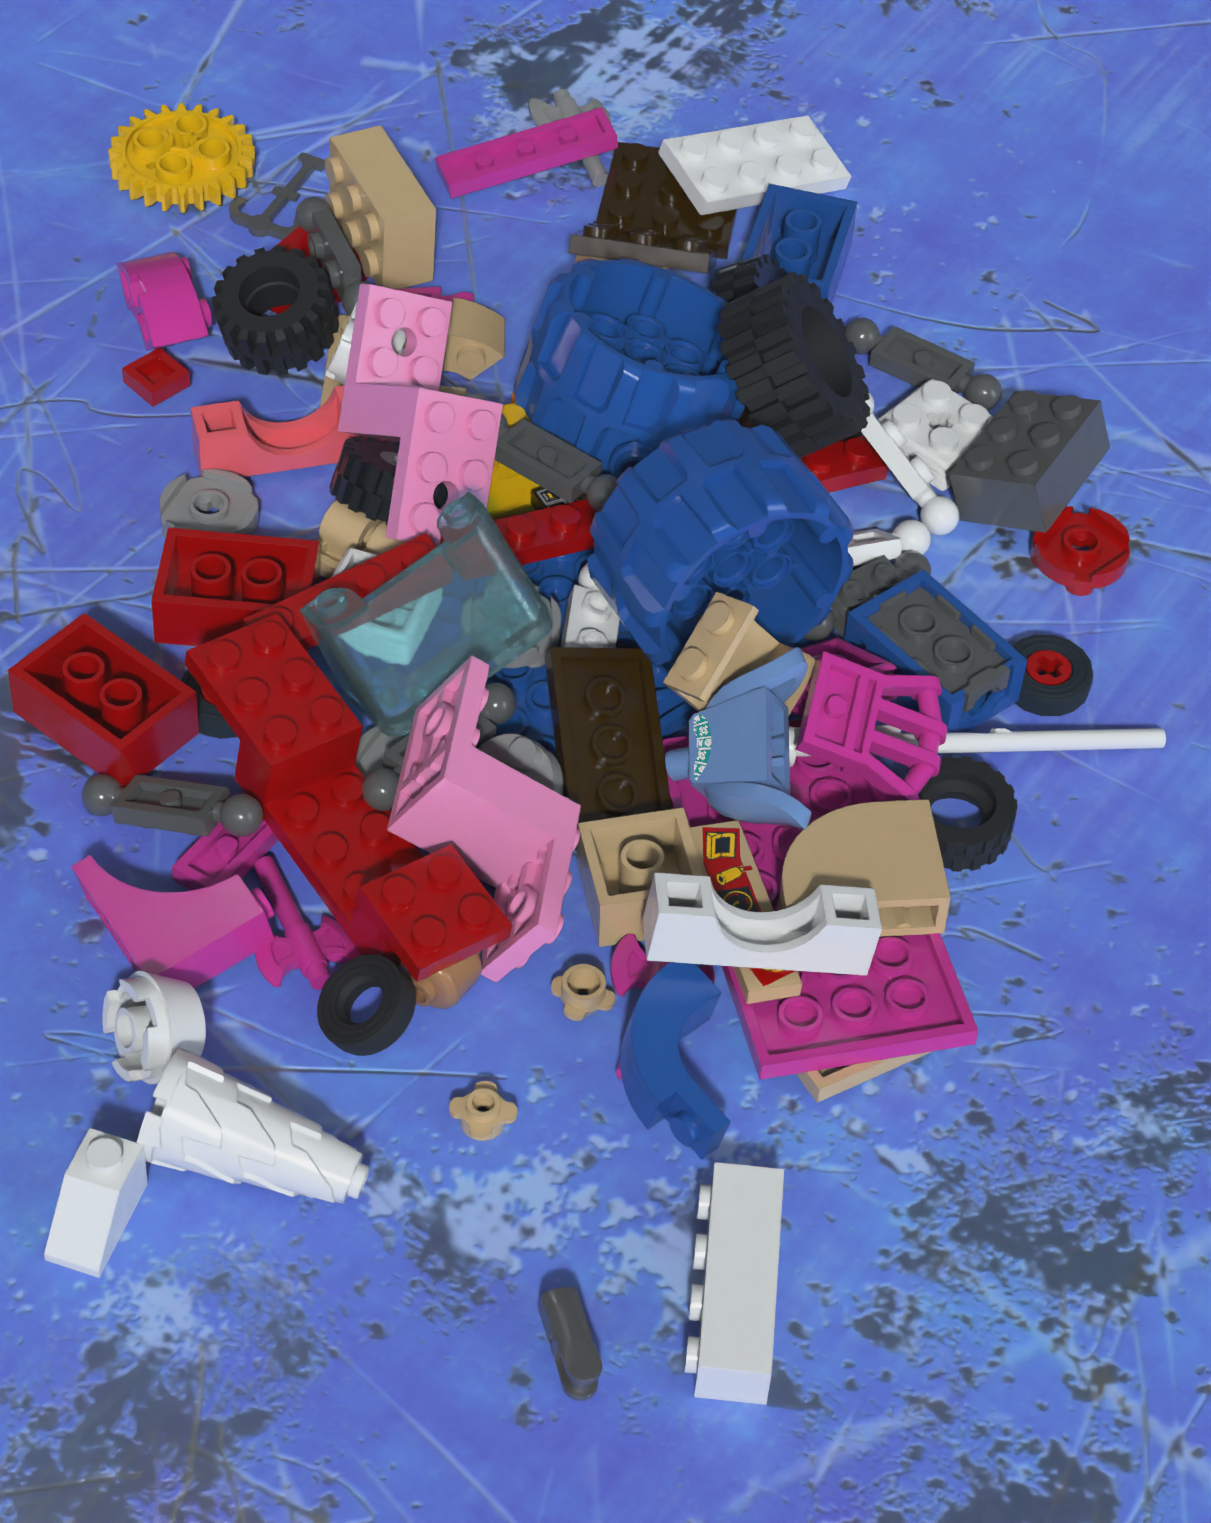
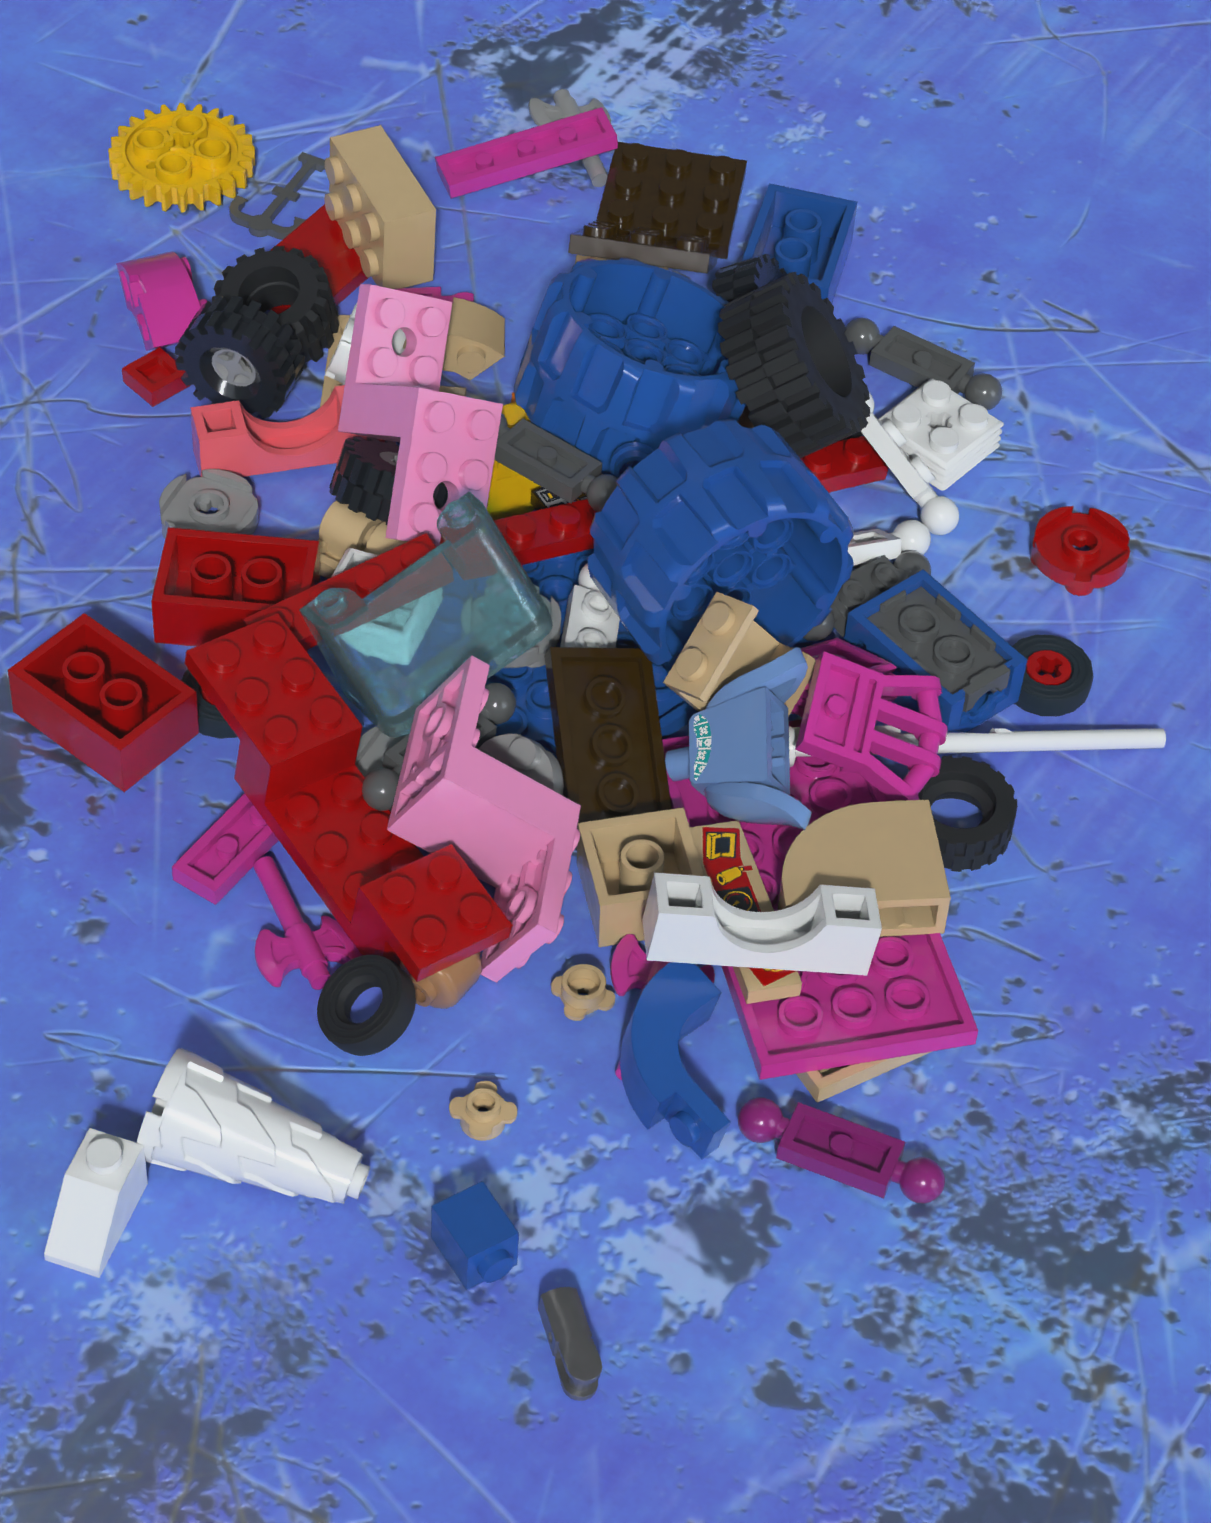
(150, 1022): white cone -> none
(172, 805): dark grey plate -> none
(179, 933): dark pink arch -> none
(239, 355): none -> black wheel
(330, 247): dark grey plate -> none
(475, 1236): none -> blue brick
(737, 164): white plate -> none
(738, 1285): white brick -> none
(841, 1150): none -> magenta plate
(1030, 461): dark grey brick -> none

